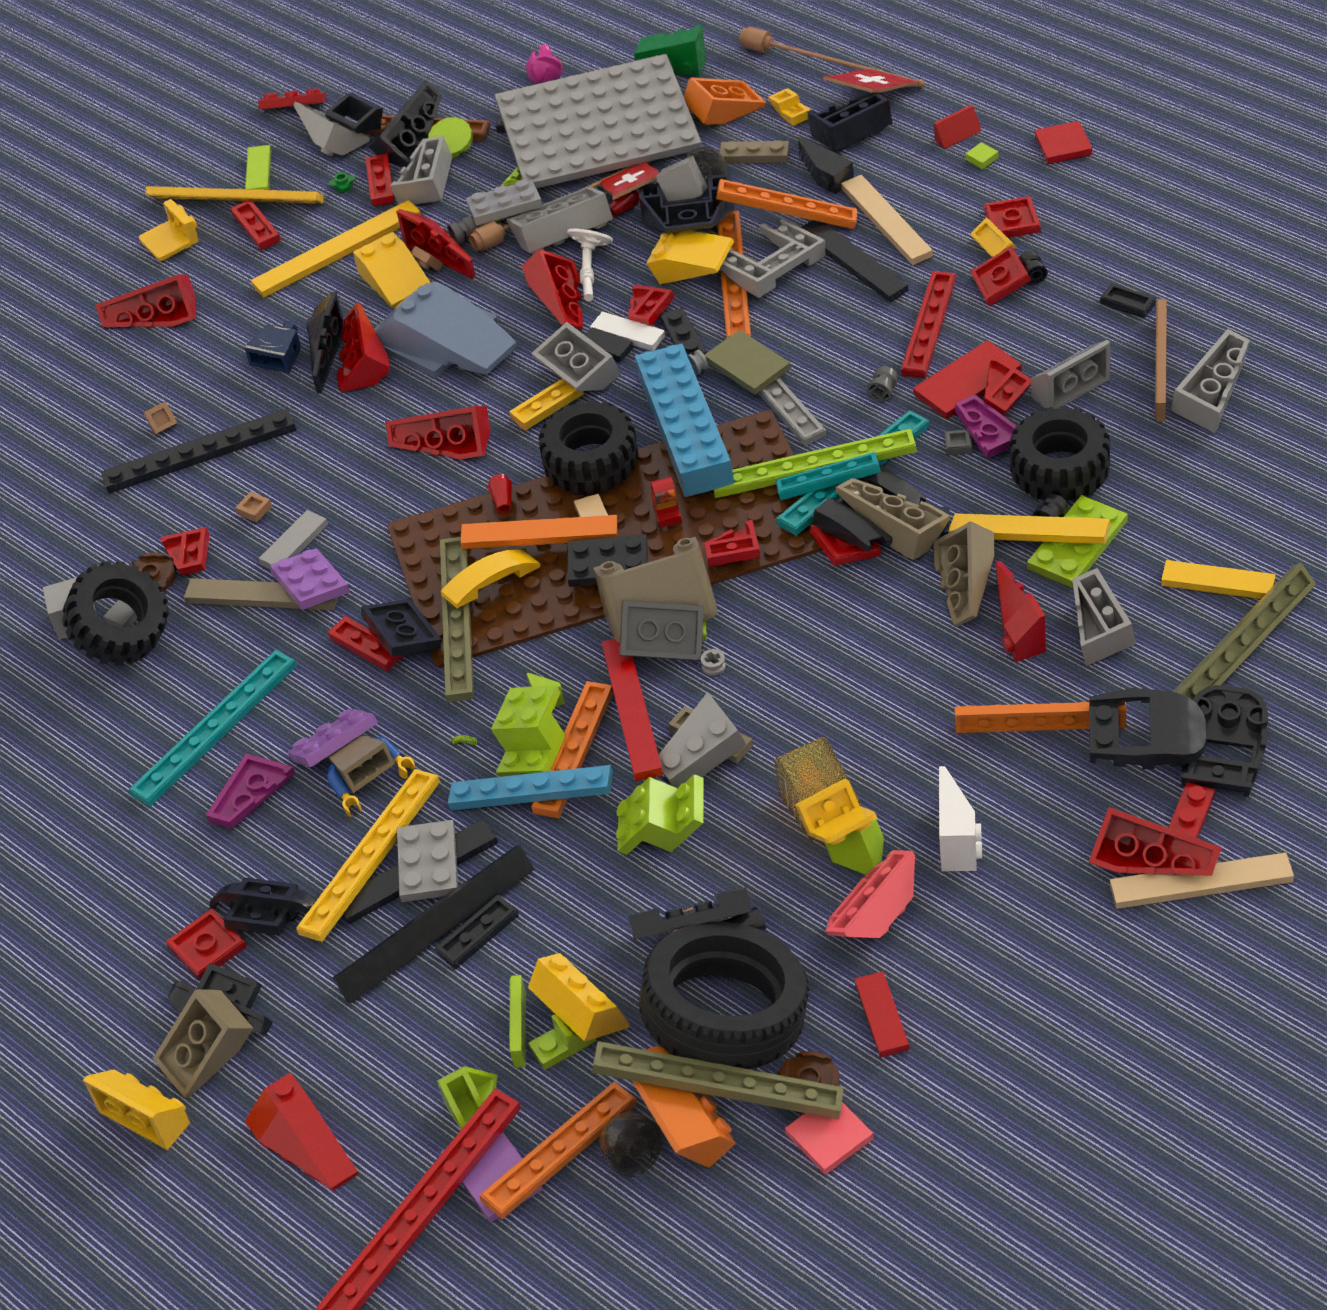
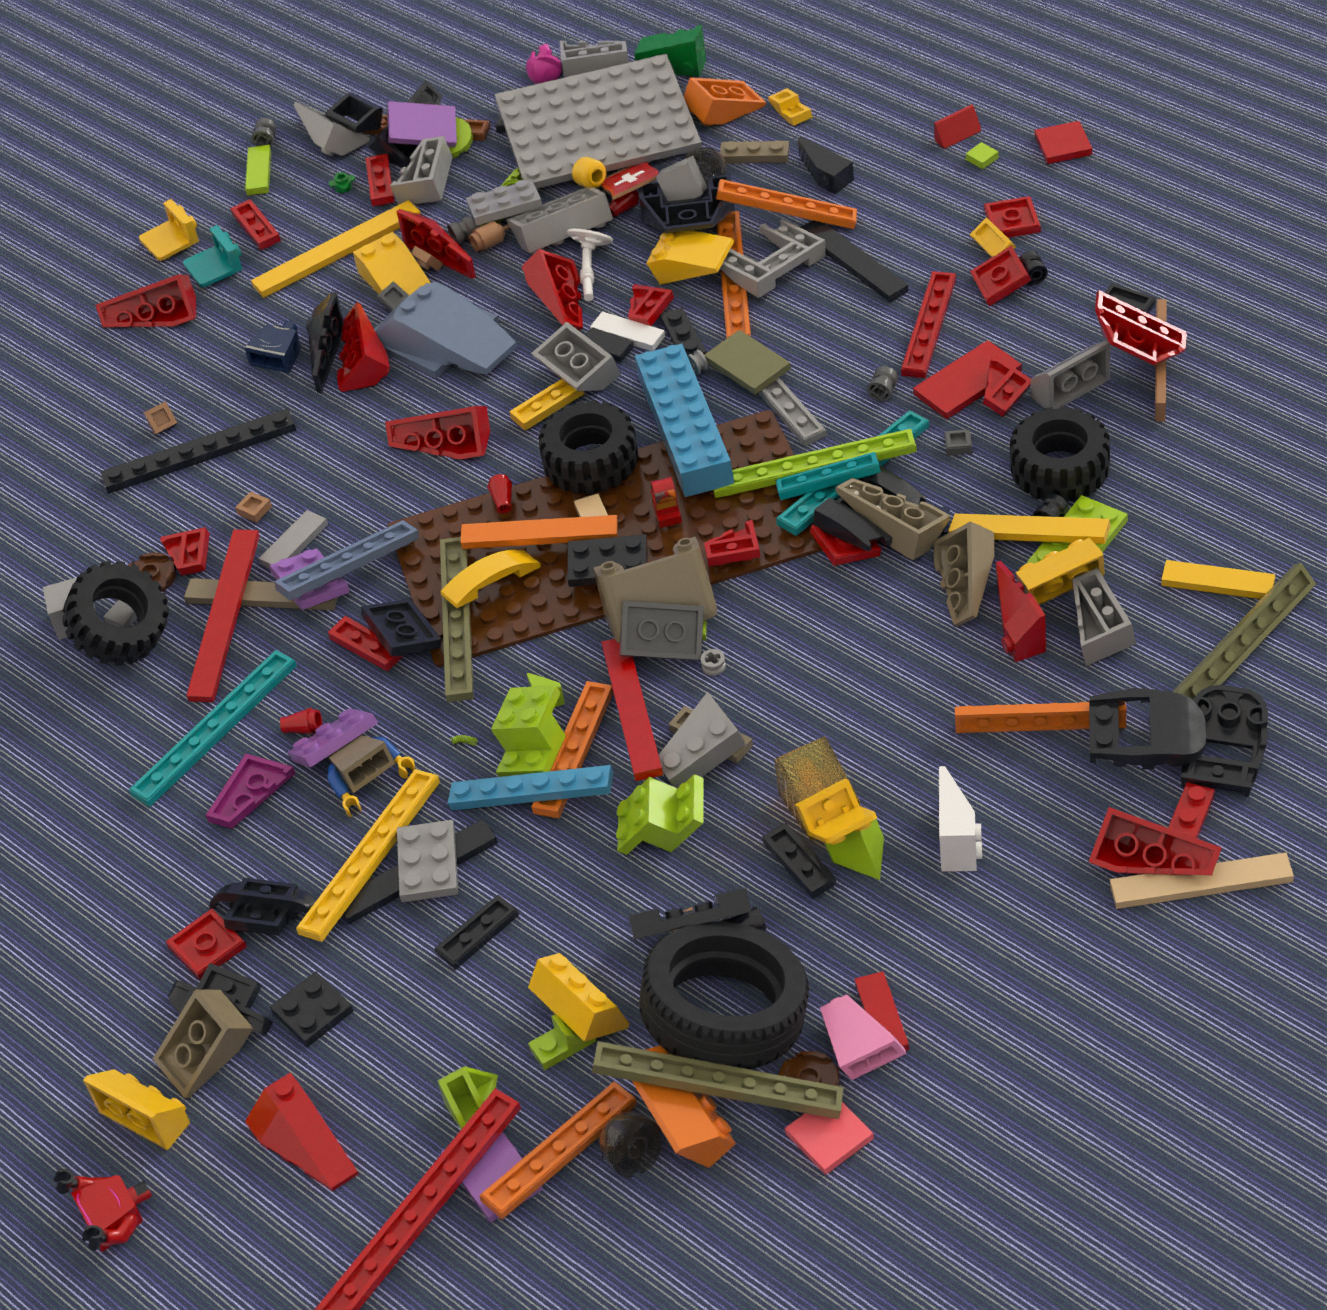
(105, 1206): none -> red torso
(216, 262): none -> teal bracket
(223, 616): none -> red tile
(235, 195): yellow tile -> none
(264, 132): none -> dark grey wheel
(302, 722): none -> red cone
(311, 96): red plate -> none
(311, 1009): none -> black plate
(346, 560): none -> sand blue plate
(391, 296): none -> dark grey tile
(414, 122): none -> medium lavender tile
(432, 924): black tile -> none
(517, 1042): lime tile -> none
(588, 58): none -> light grey wedge
(589, 172): none -> yellow head
(799, 860): none -> black plate
(850, 122): black wedge -> none
(858, 1038): none -> bright pink slope
(863, 79): medium nougat flag -> none
(876, 899): coral wedge -> none
(887, 220): tan tile -> none
(985, 425): magenta wing -> none
(1057, 569): none -> yellow slope
(1137, 330): none -> red wedge
(1209, 385): light grey wedge -> none

